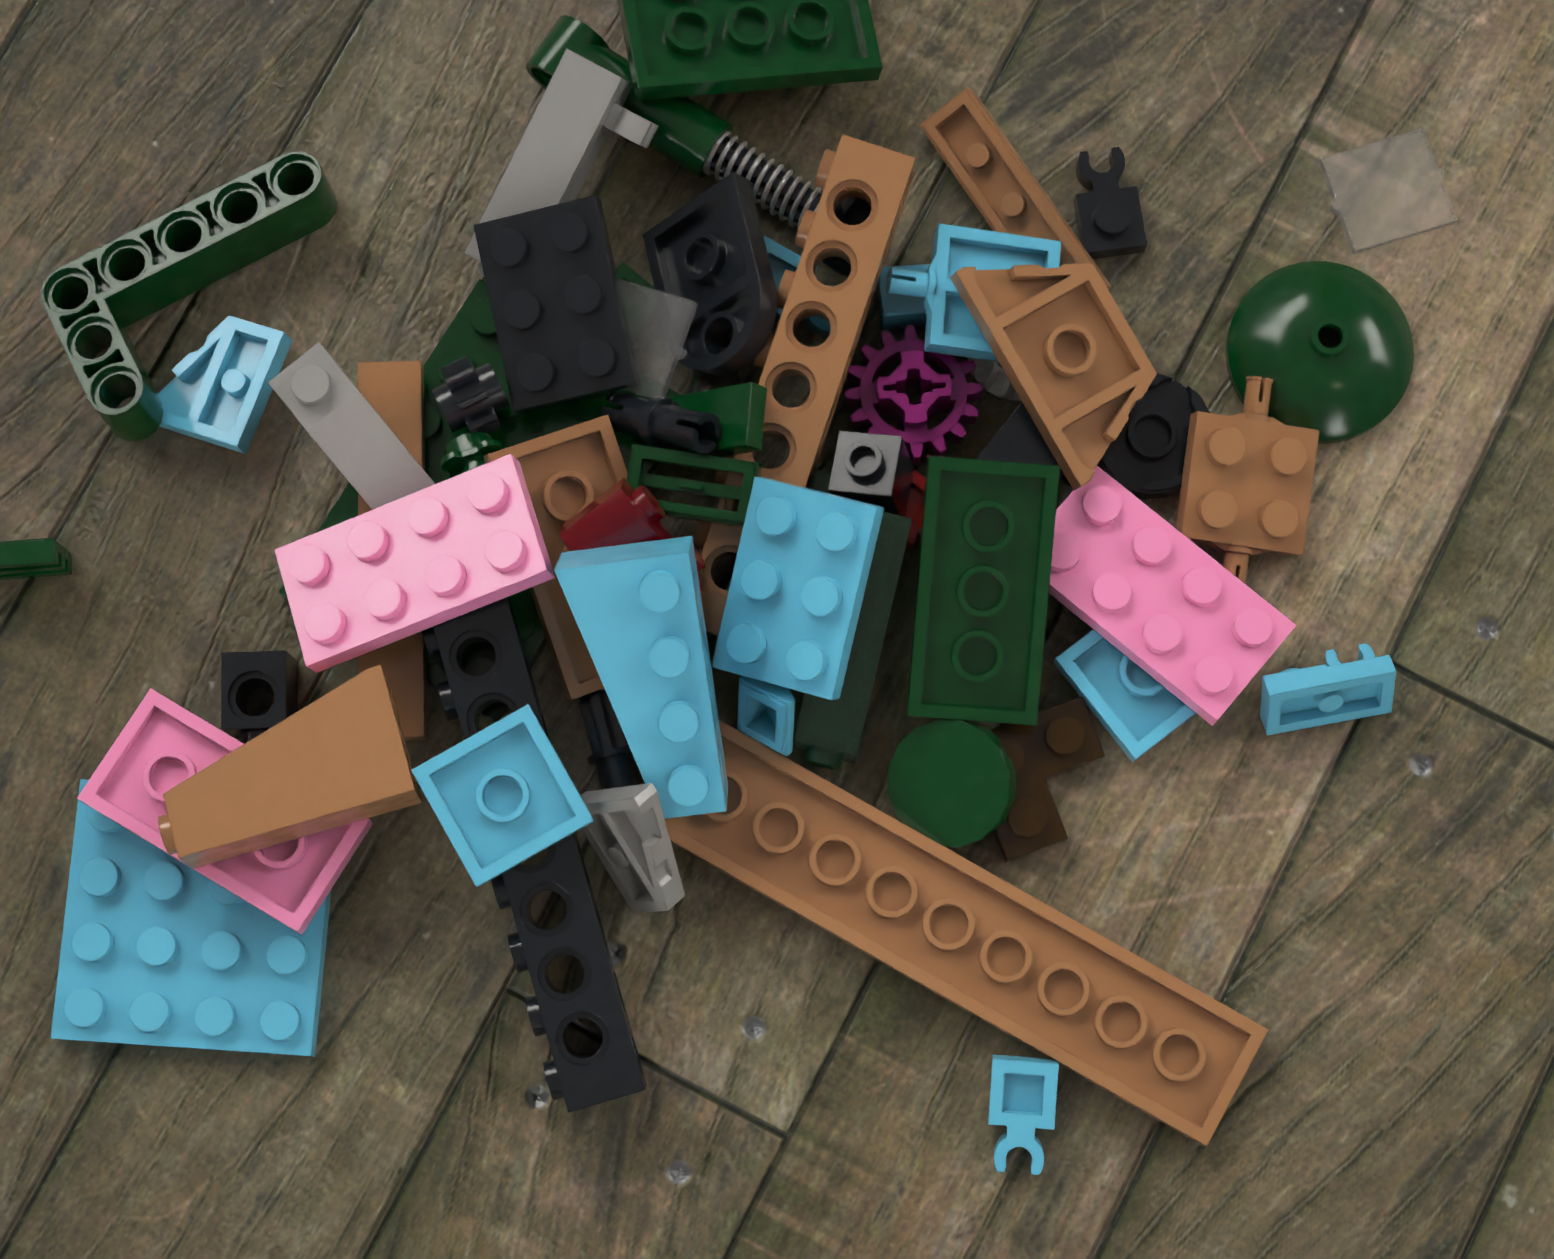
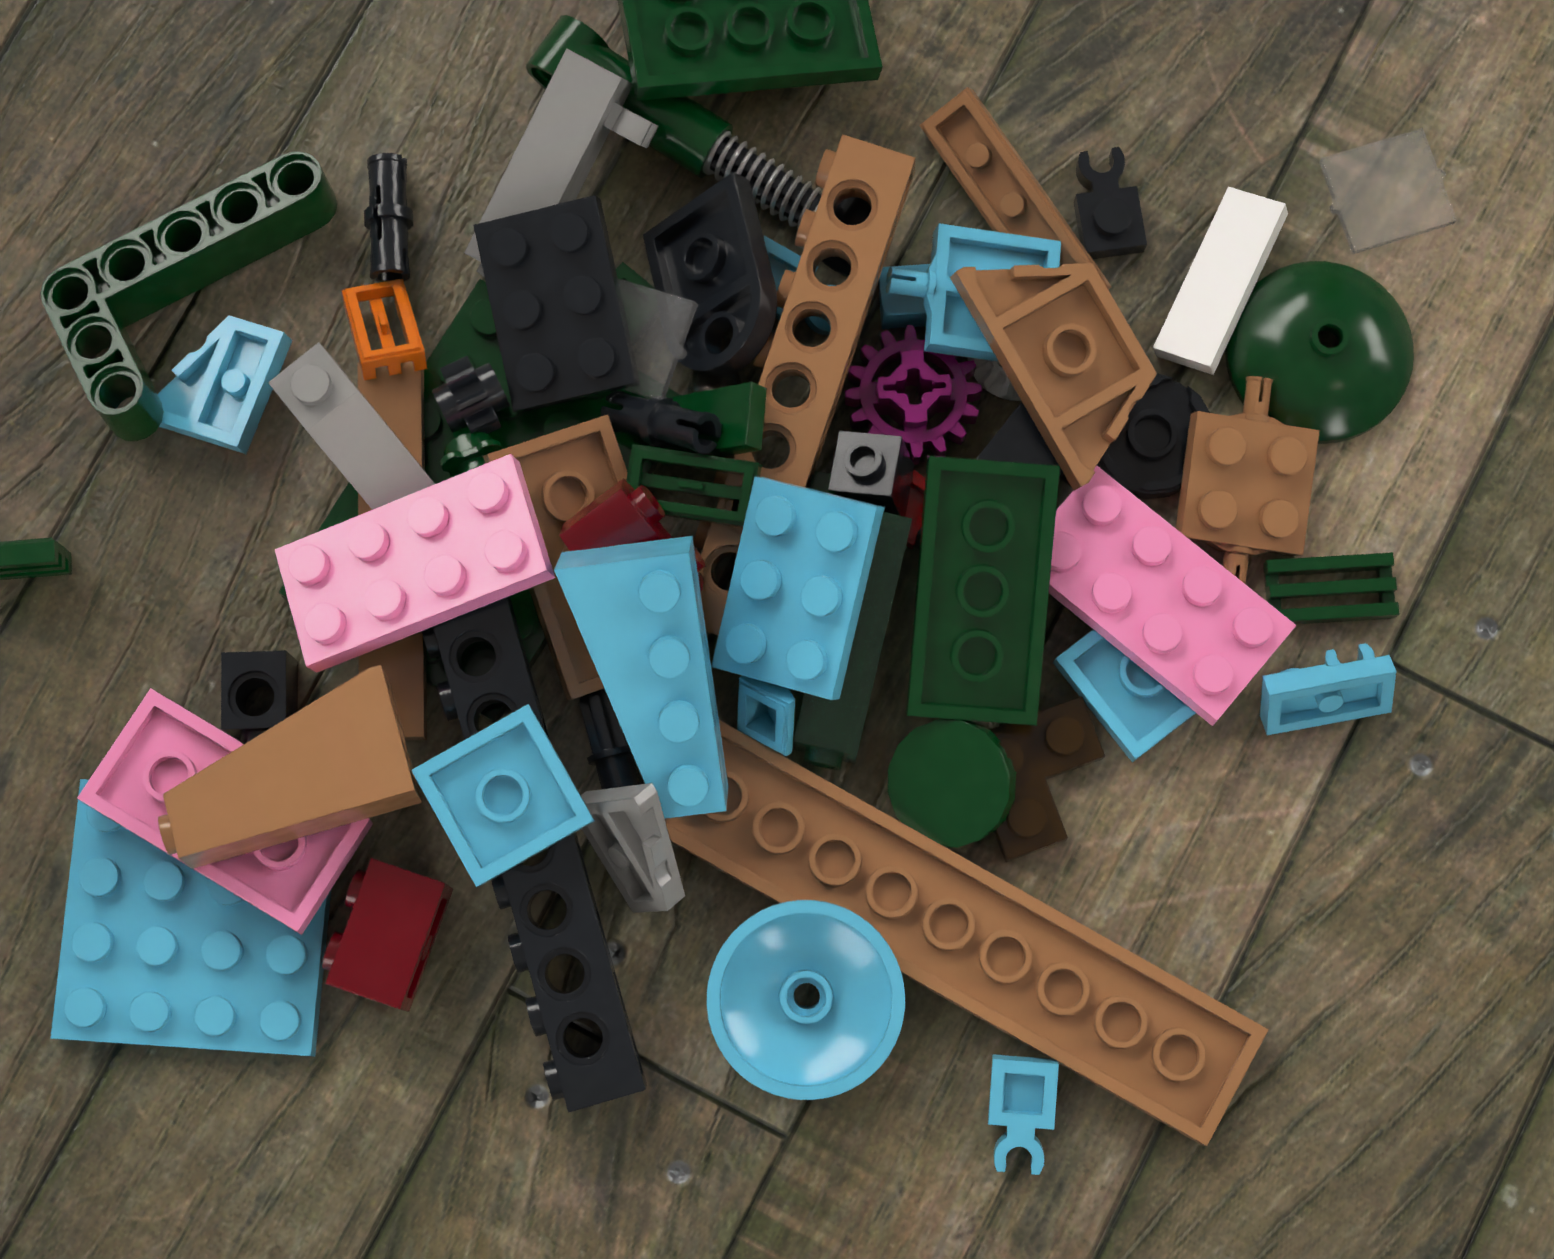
(386, 934): none -> dark red brick
(388, 217): none -> black pin
(389, 355): none -> orange tile
(796, 1047): none -> medium azure dish
(1220, 280): none -> white tile
(1384, 584): none -> dark green tile

